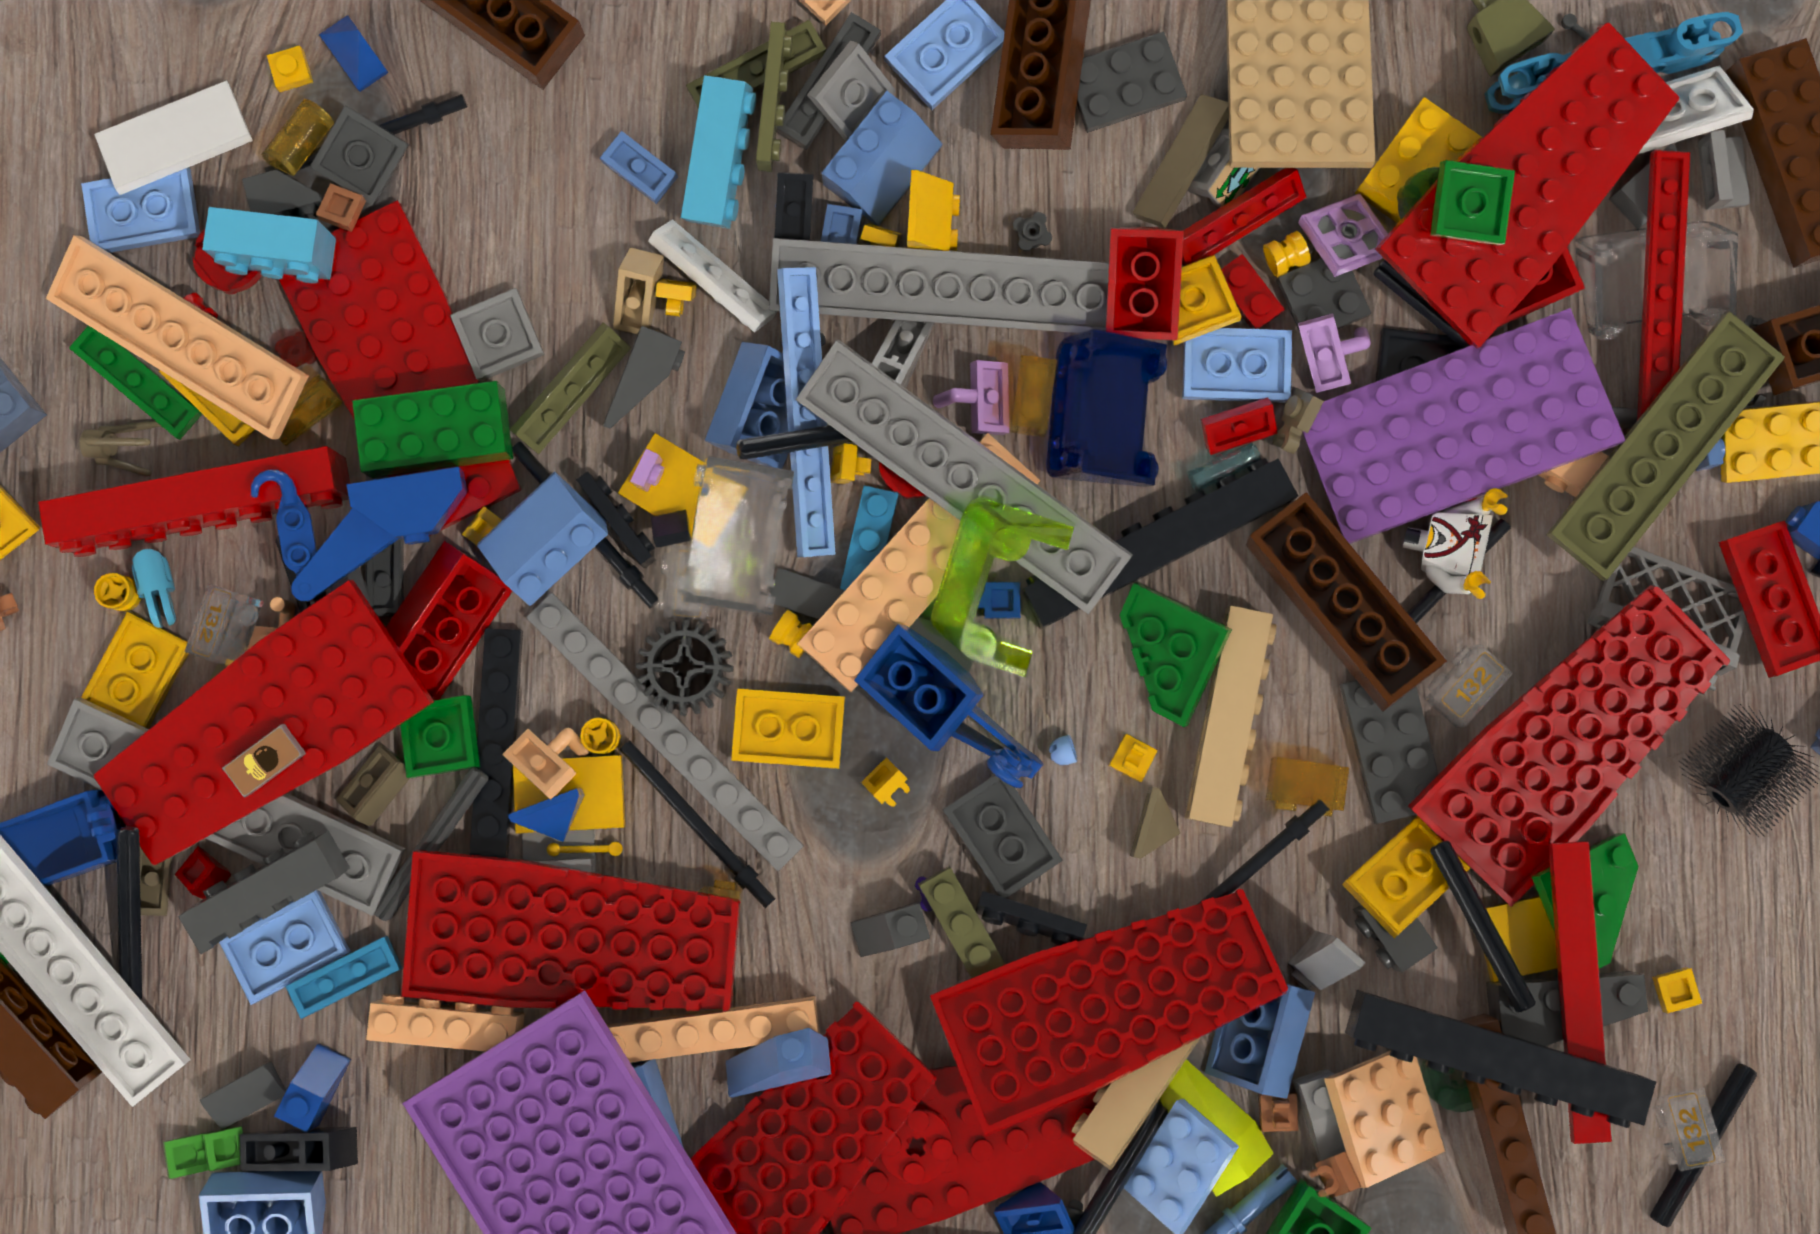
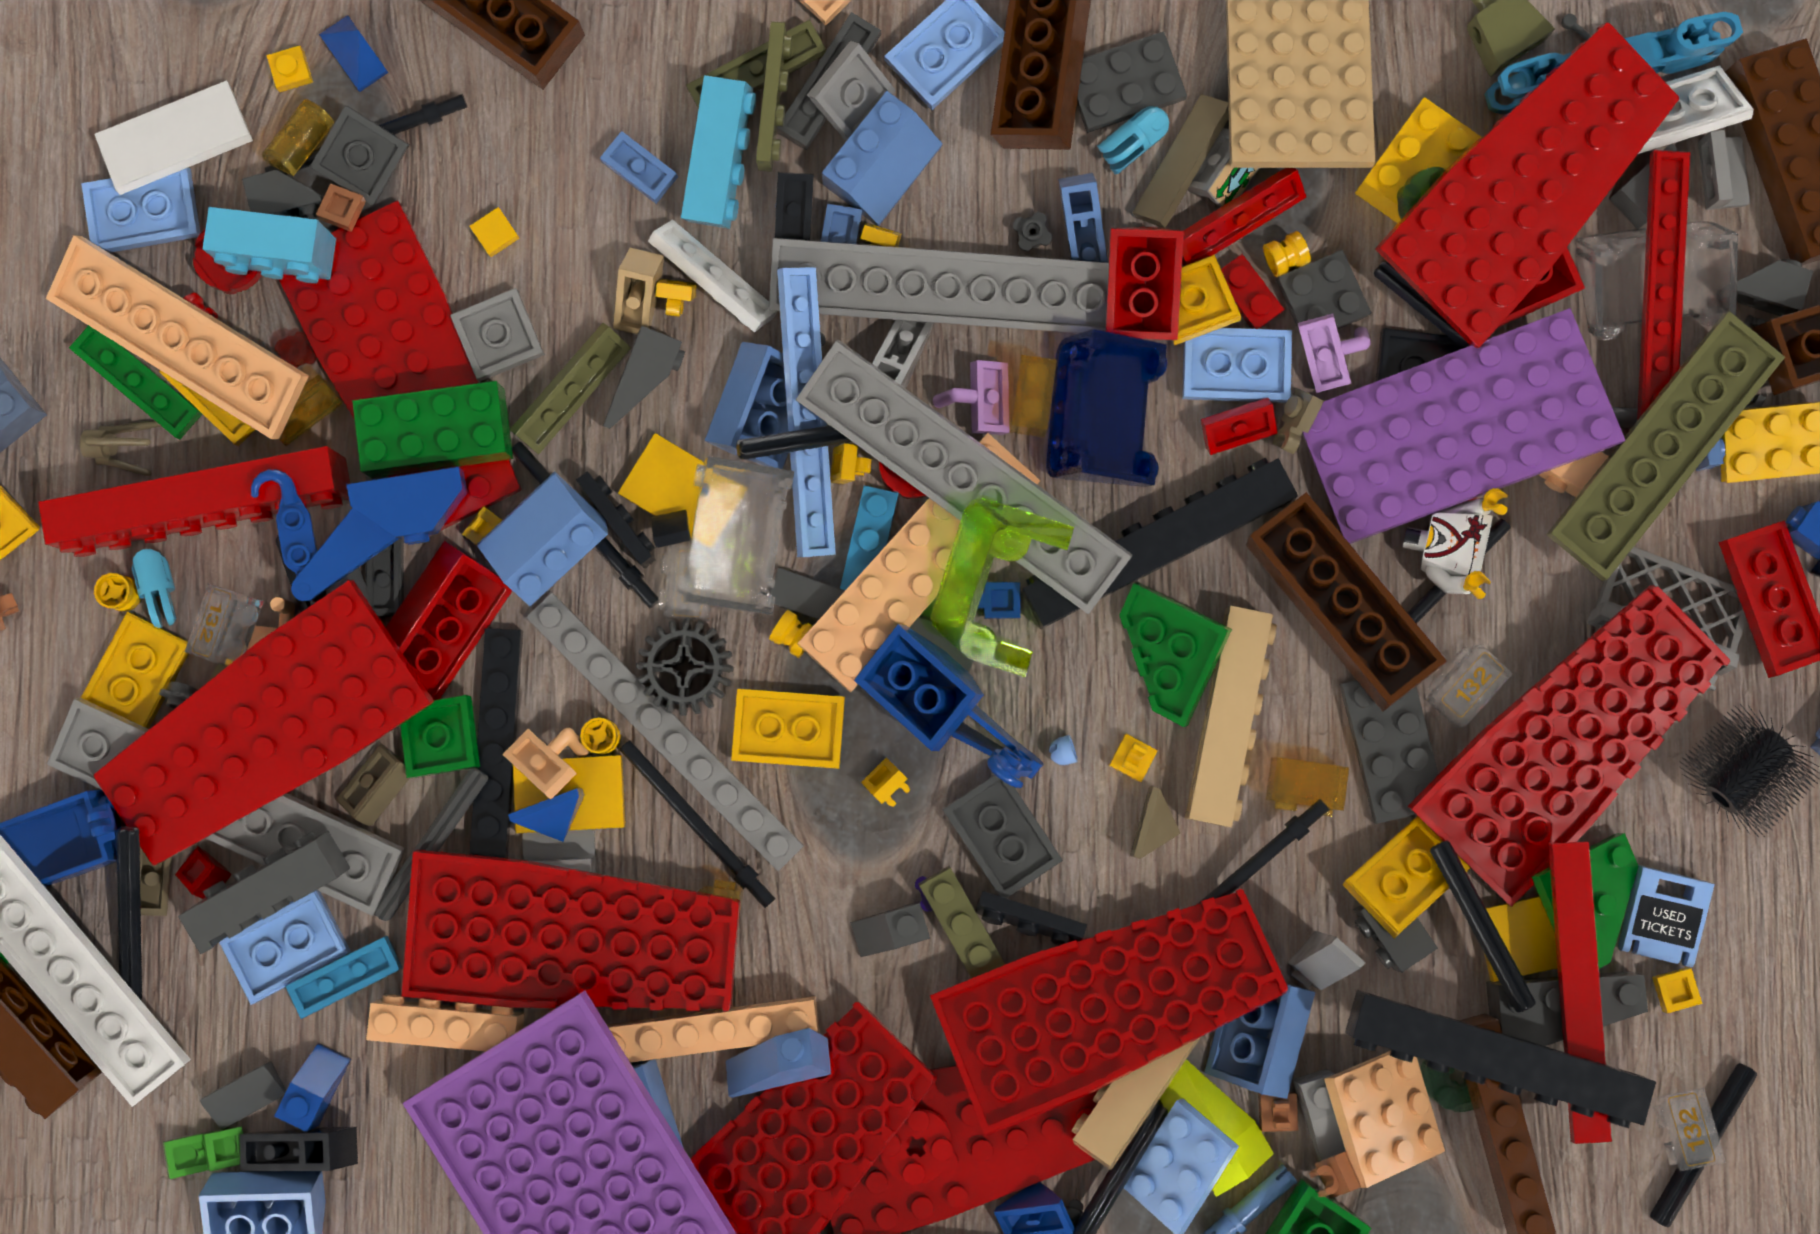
(176, 693): none -> dark grey plate
(264, 760): tile -> none
(494, 232): none -> yellow tile
(615, 849): yellow hinge -> none
(648, 471): lavender plate -> none
(931, 213): yellow slope -> none
(1083, 218): none -> medium blue slope
(1134, 138): none -> medium azure arm
(1223, 466): clear light blue pin -> none
(1344, 234): lavender piece -> none
(1472, 202): green plate -> none
(1664, 923): none -> container
(1776, 288): none -> dark grey slope

